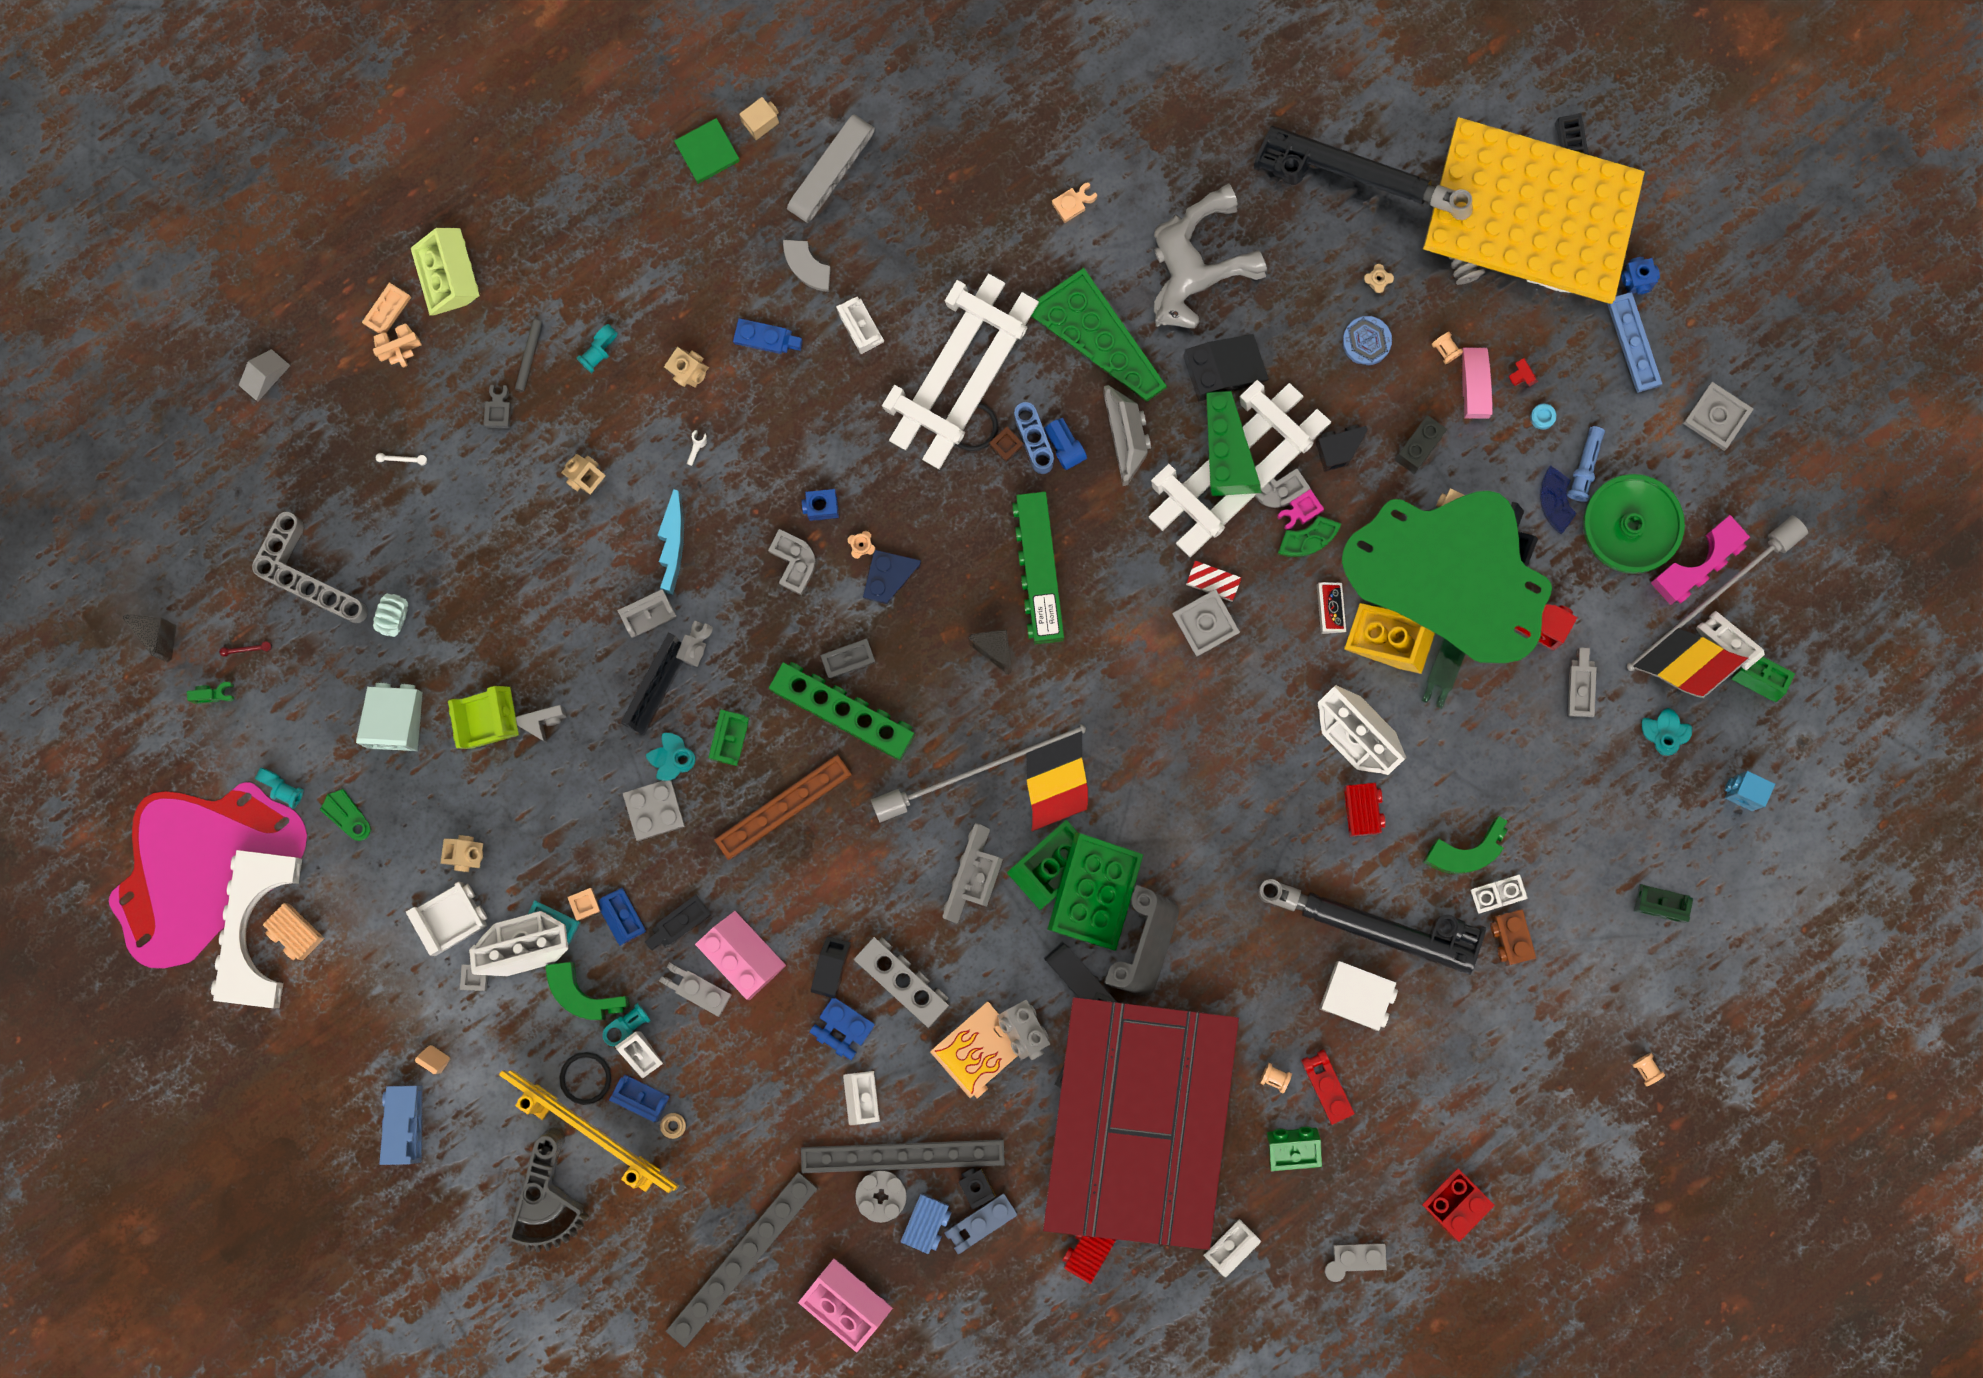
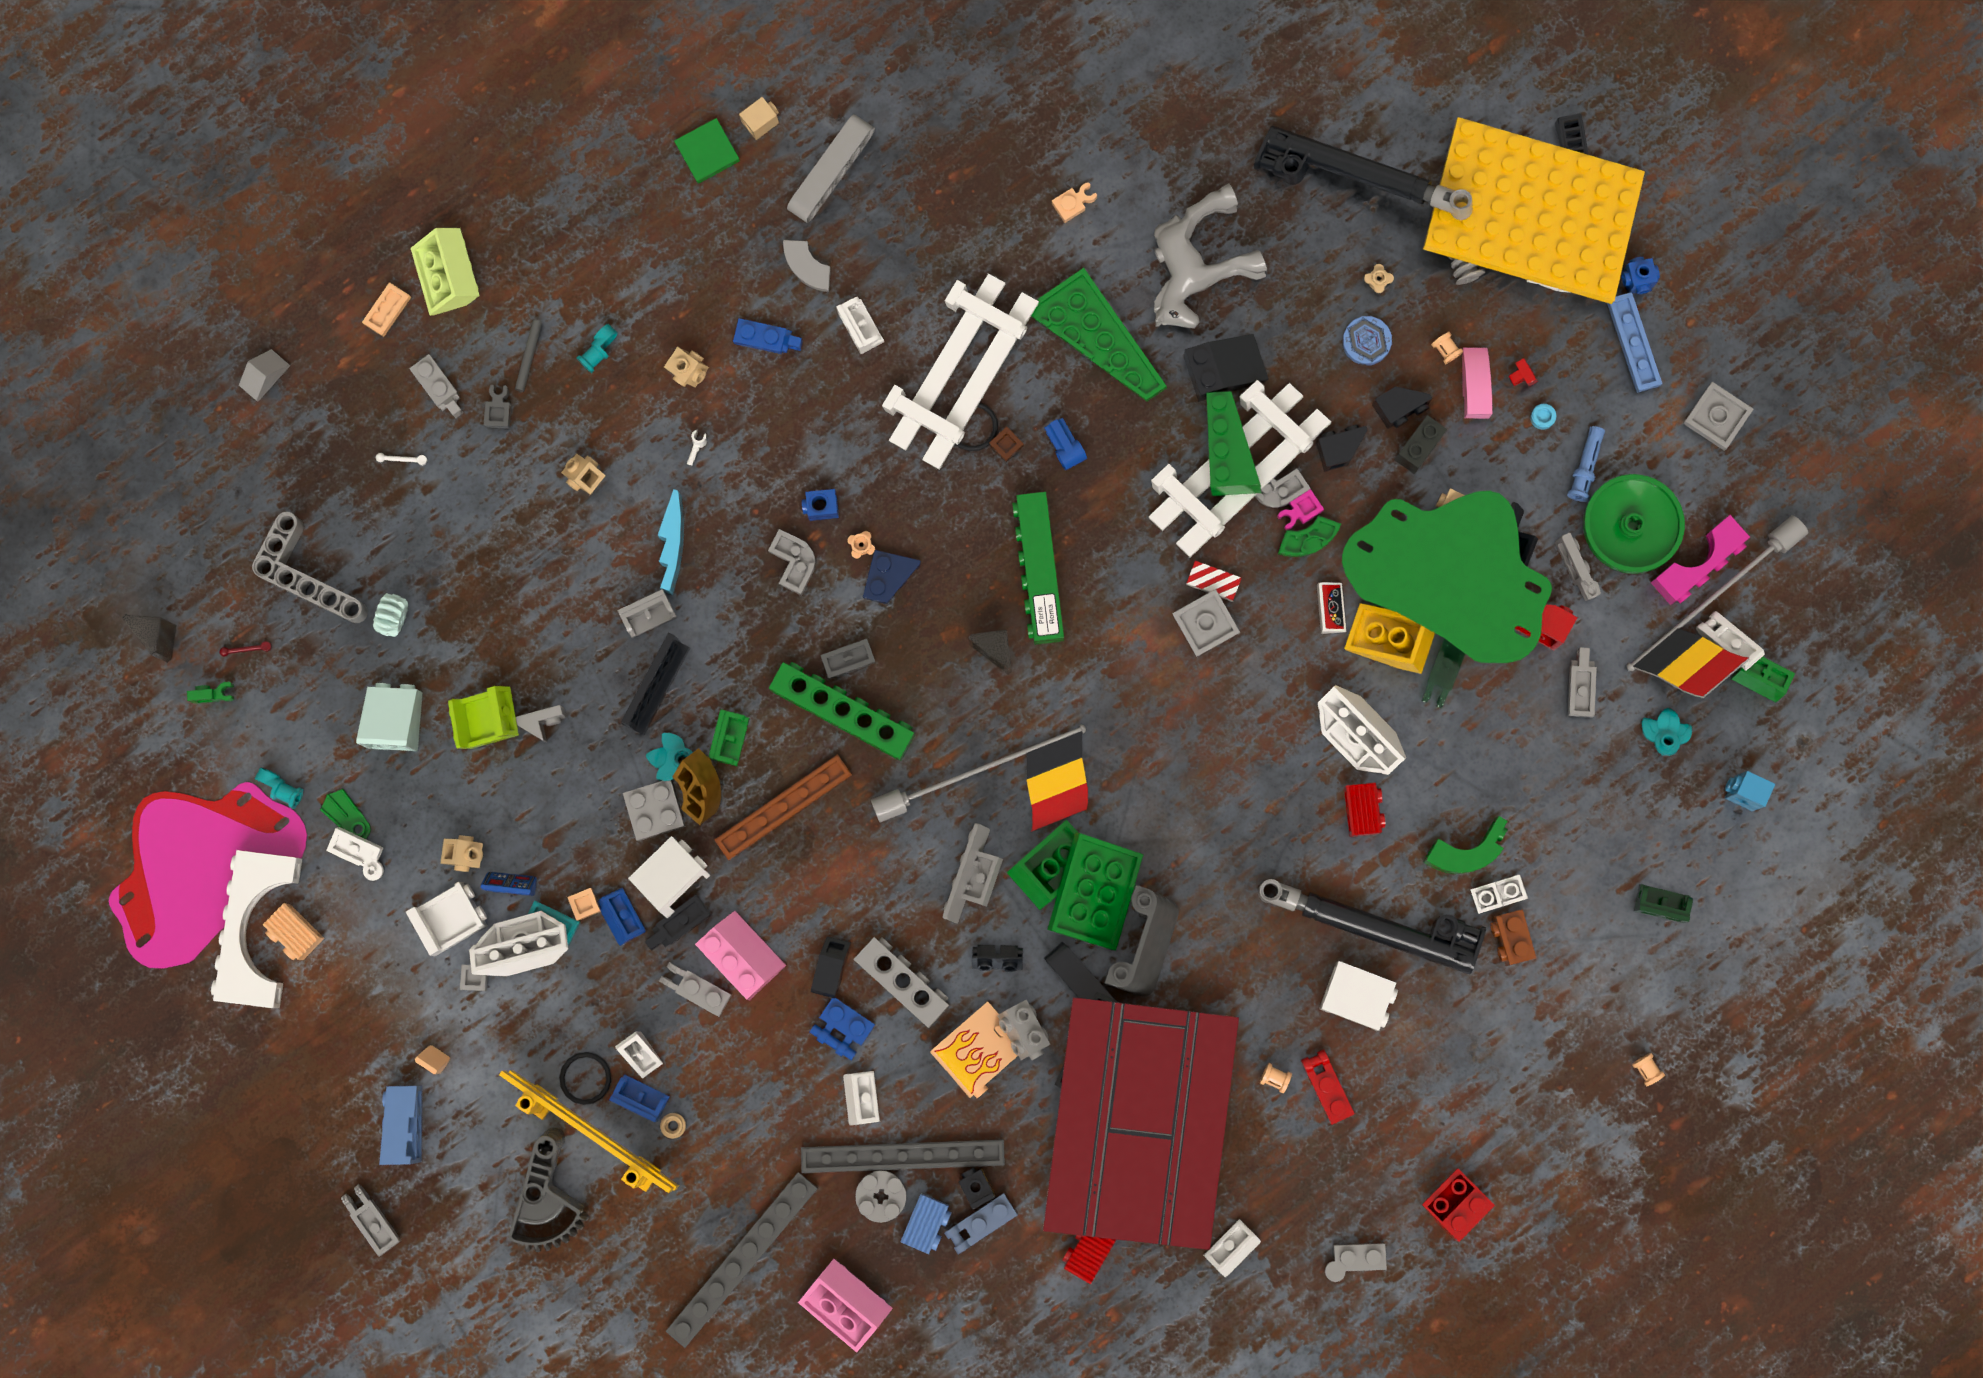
(358, 851): none -> white hinge
(371, 1222): none -> light grey hinge
(398, 349): light nougat hips -> none
(437, 385): none -> light grey hinge
(509, 883): none -> slope
(566, 991): green arch -> none
(624, 1025): teal connector -> none
(668, 874): none -> white panel
(692, 646): light grey plate -> none
(699, 786): none -> pearl gold brick
(1009, 959): none -> black hinge
(1031, 426): medium blue beam -> none
(1127, 432): light grey wedge -> none
(1294, 1149): bracket -> none
(1399, 404): none -> black slope
(1554, 499): clear blue tile -> none
(1577, 567): none -> light grey hinge

